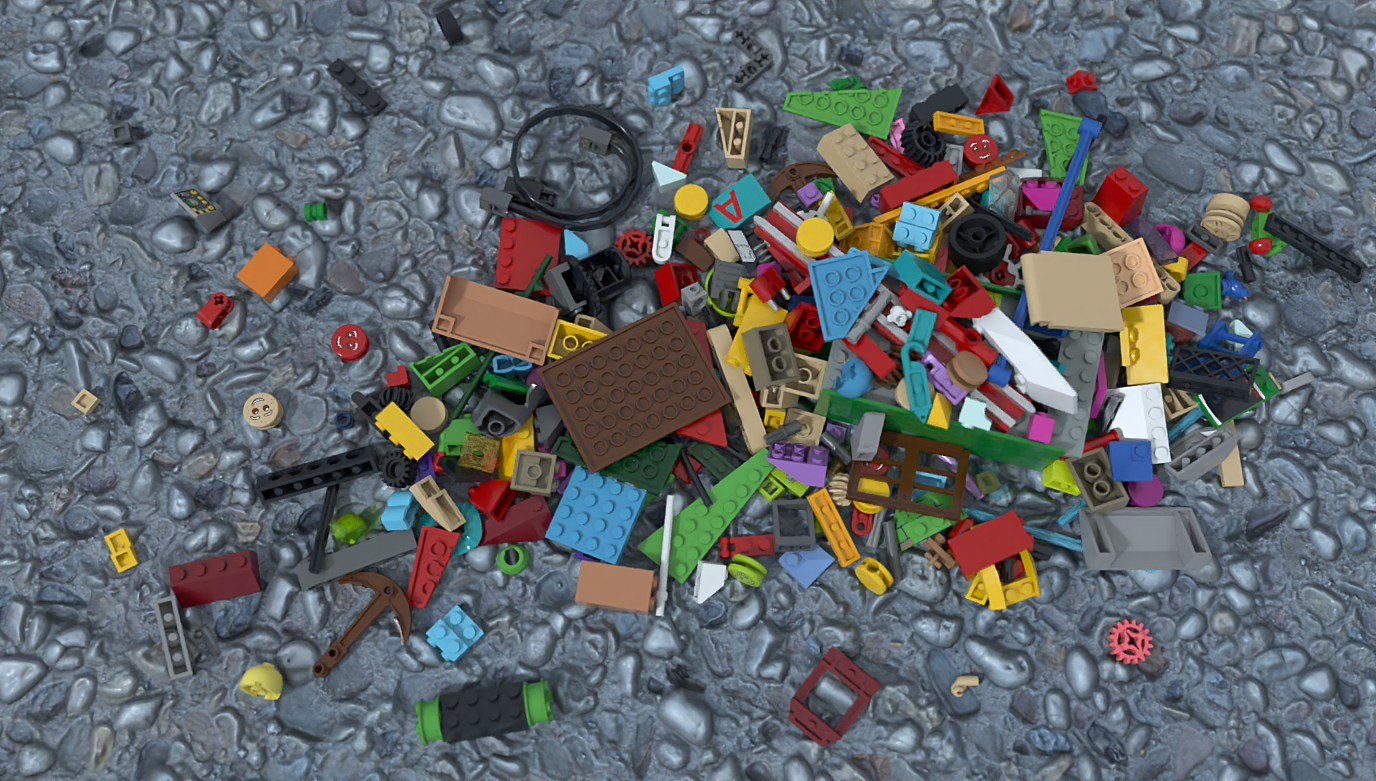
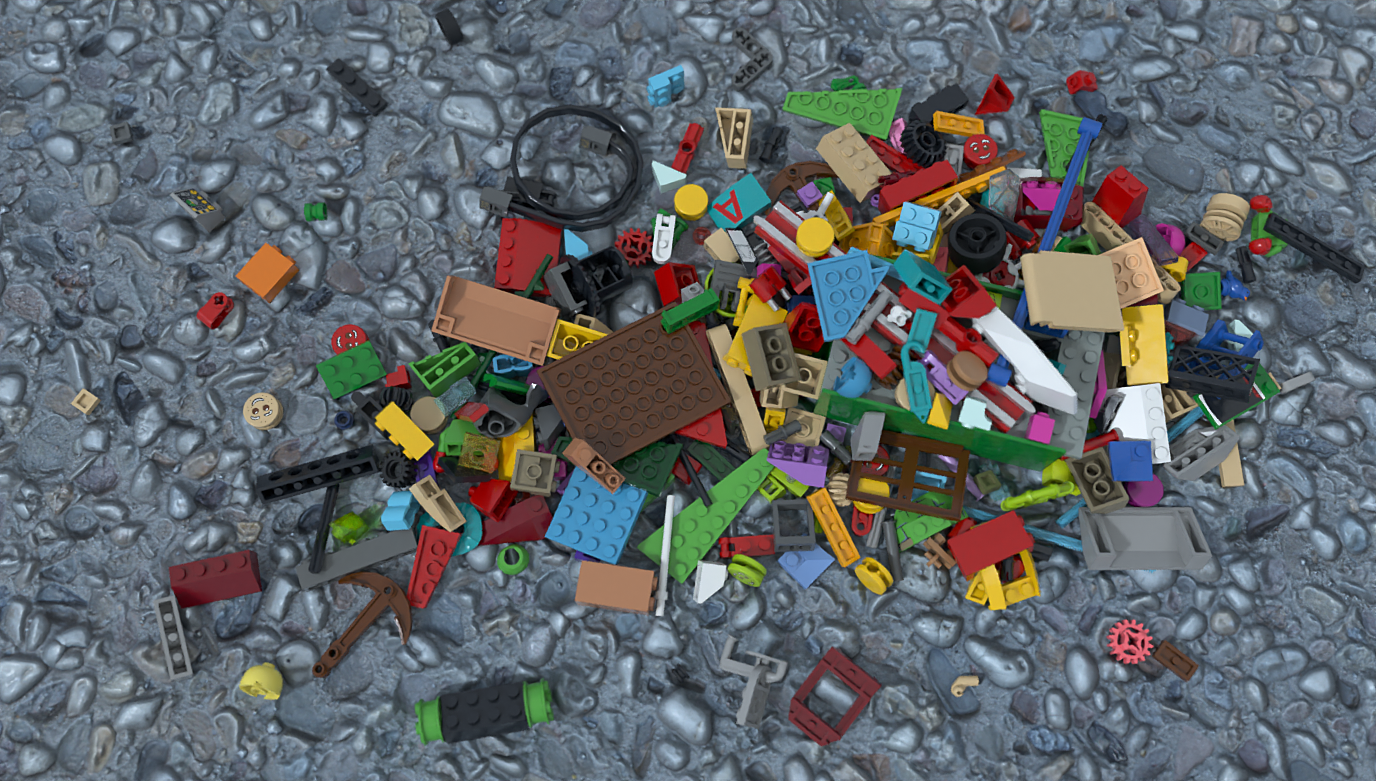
(122, 550): yellow slope -> none
(351, 369): none -> green plate
(454, 634): medium azure plate -> none
(455, 397): none -> clear light blue slope
(471, 411): none -> red tile
(593, 465): none -> nougat slope
(690, 311): none -> green container
(694, 253): reddish brown slope -> none
(758, 685): none -> light grey plate
(893, 178): none -> dark red pin
(1038, 496): none -> lime plate
(1175, 660): none -> reddish brown plate

